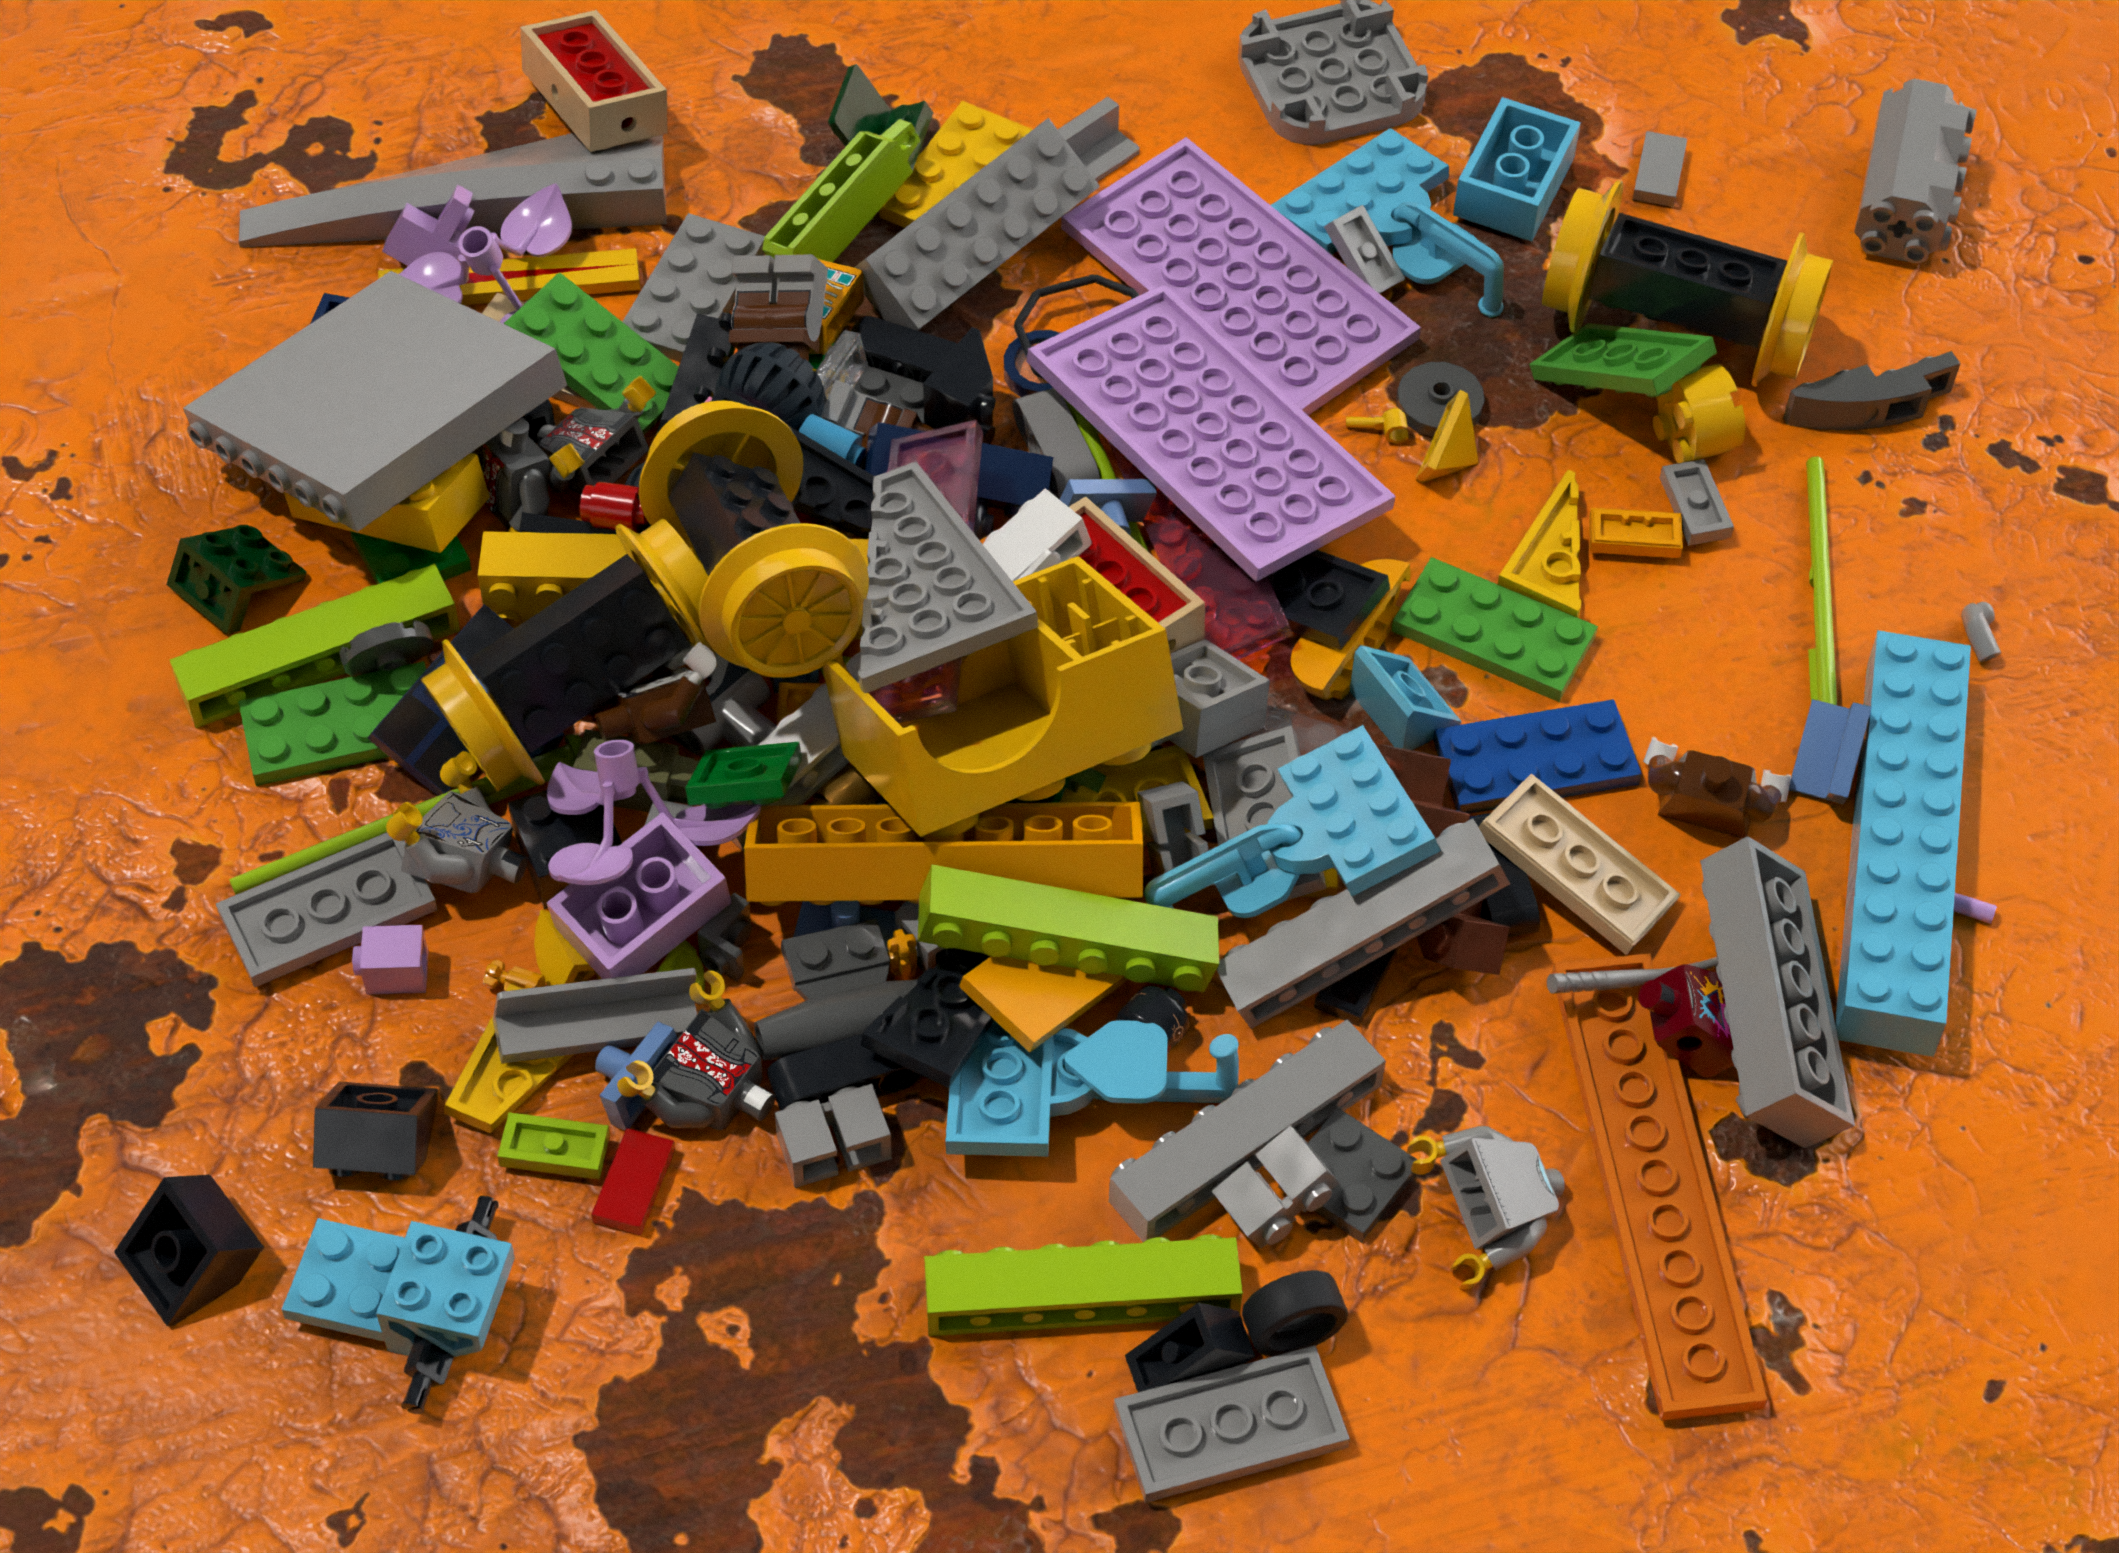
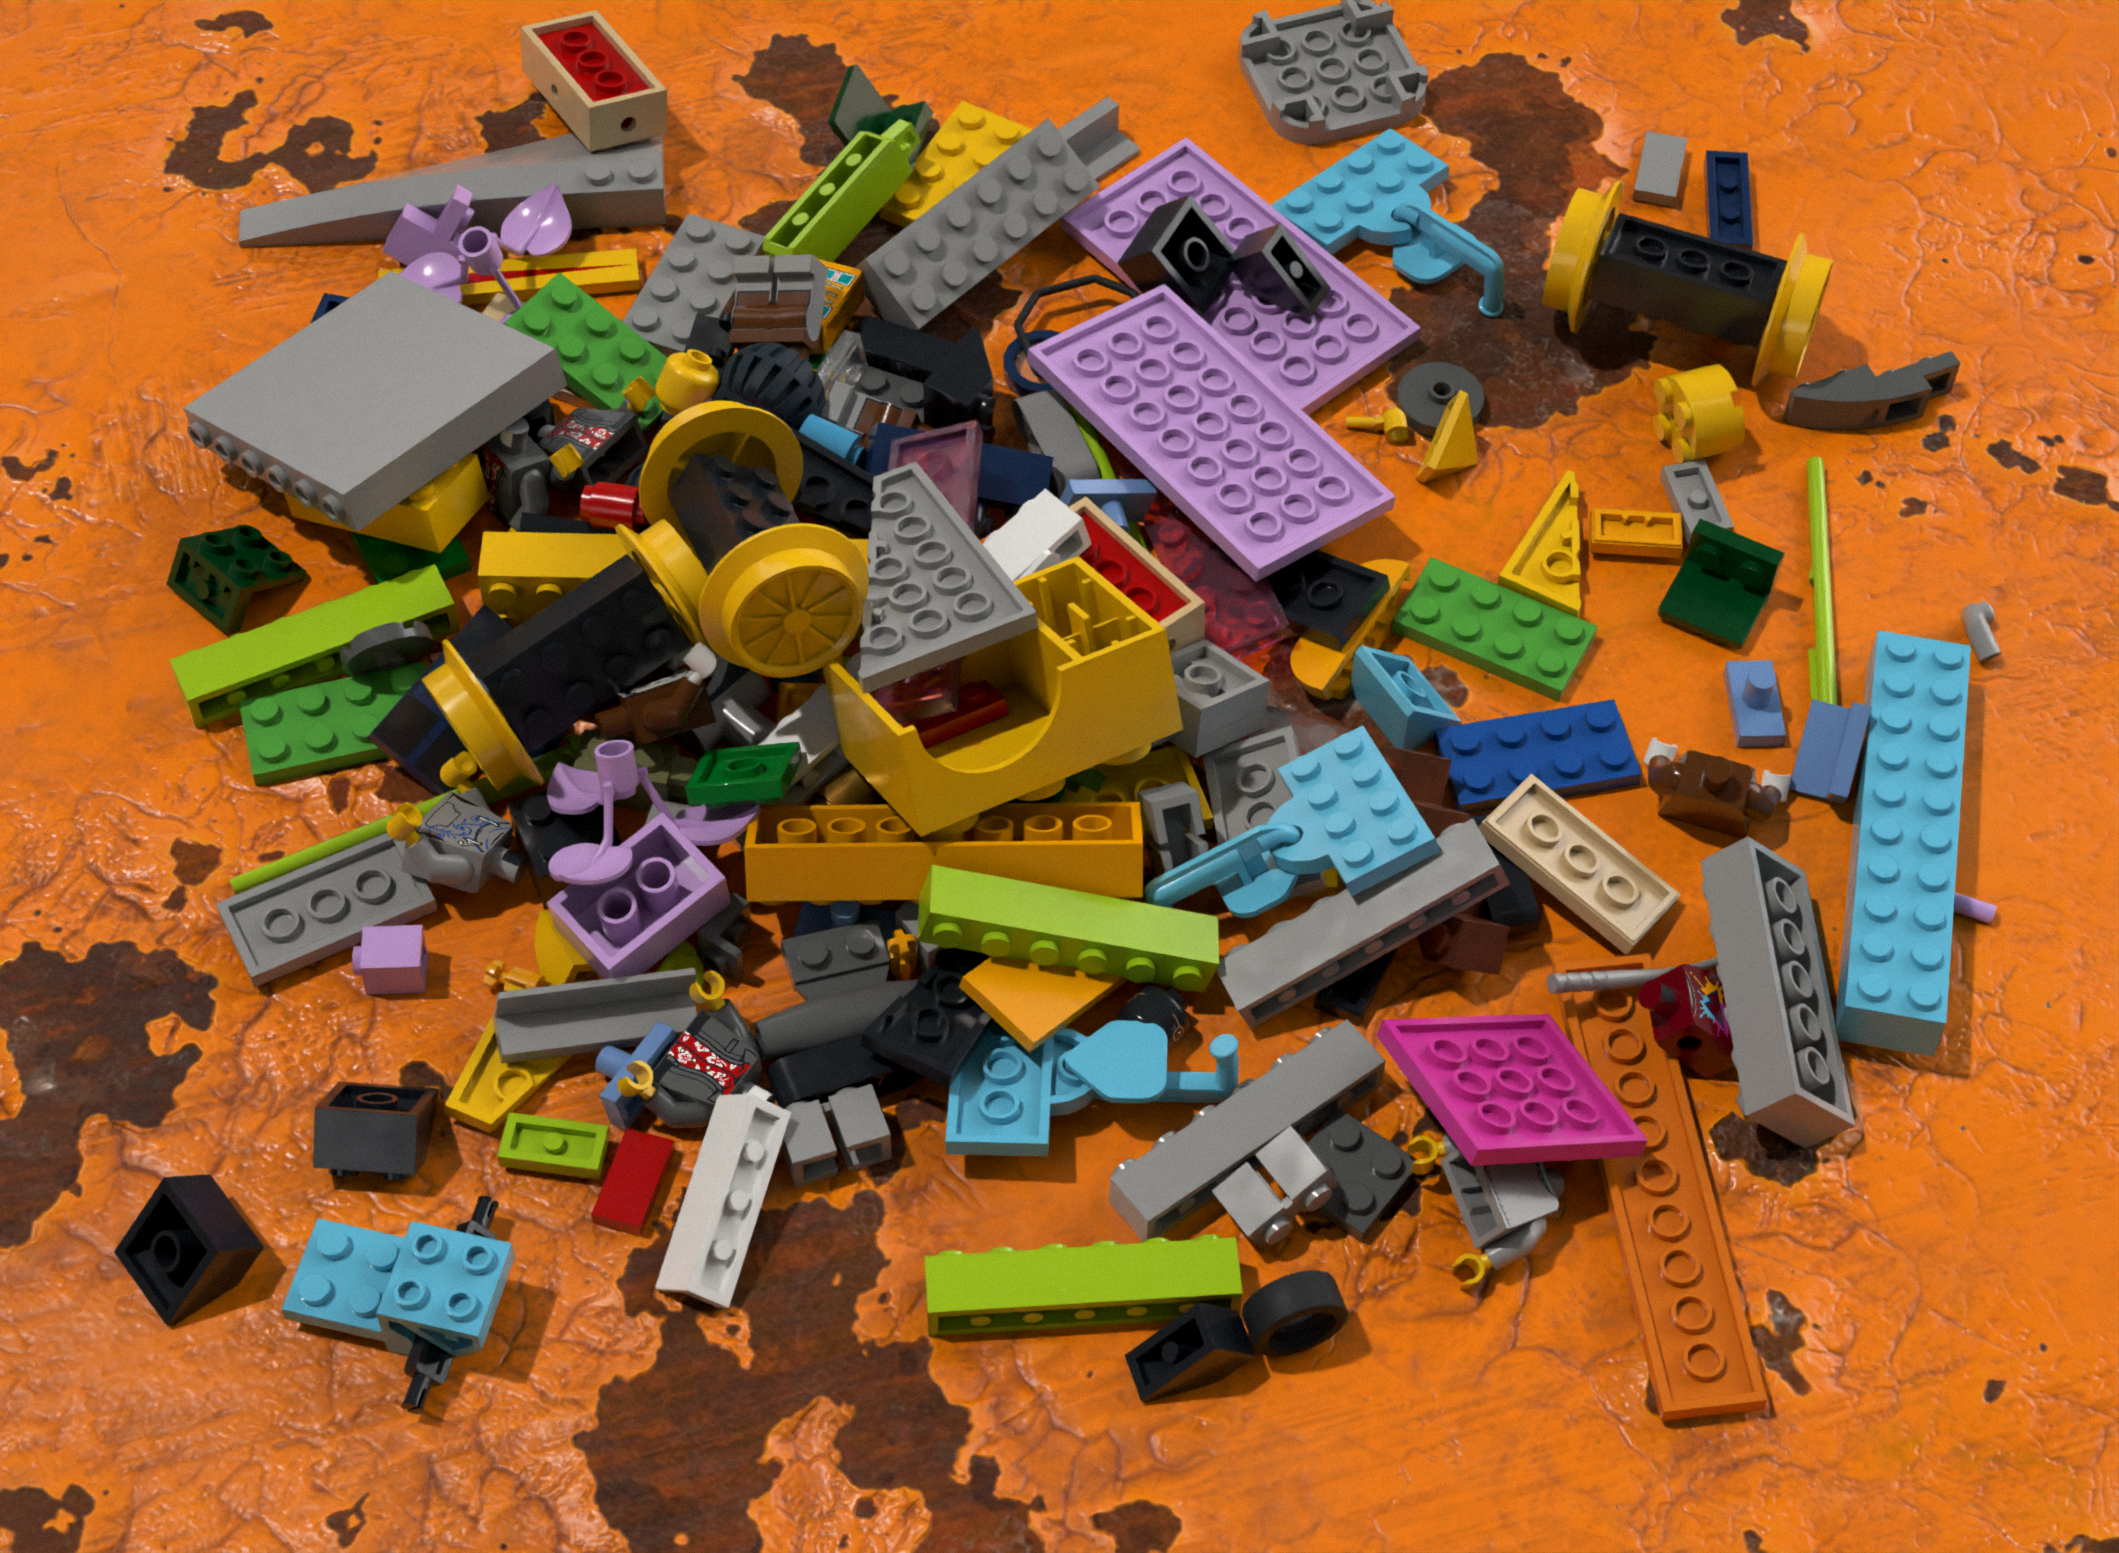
(686, 381): none -> yellow head
(723, 1199): none -> white panel
(976, 706): none -> red plate
(1182, 251): none -> black slope
(1230, 1423): light grey plate -> none
(1278, 271): none -> black slope
(1364, 249): light grey plate -> none
(1511, 1089): none -> dark pink plate
(1516, 169): medium azure brick -> none
(1623, 359): bright green plate -> none
(1722, 584): none -> dark green bracket
(1728, 198): none -> dark blue plate
(1754, 703): none -> medium blue tile
(1914, 172): light grey brick -> none

